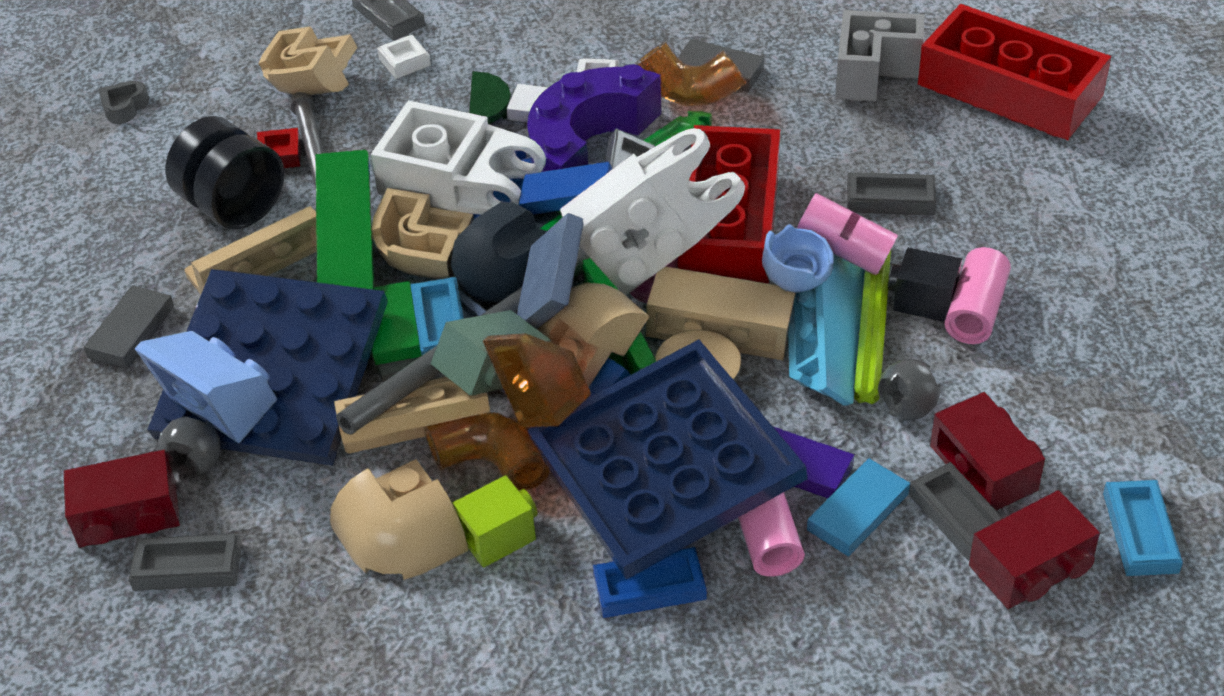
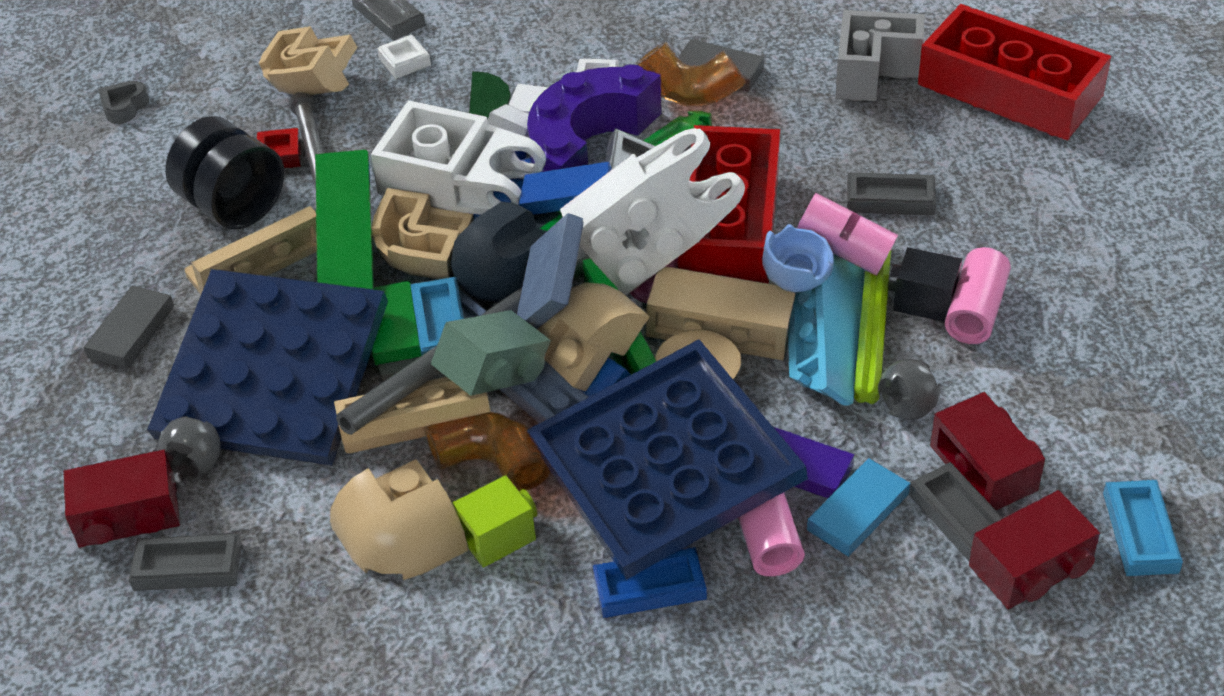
(209, 381): light blue slope -> none
(509, 119): none -> white tile
(537, 378): clear orange slope -> none

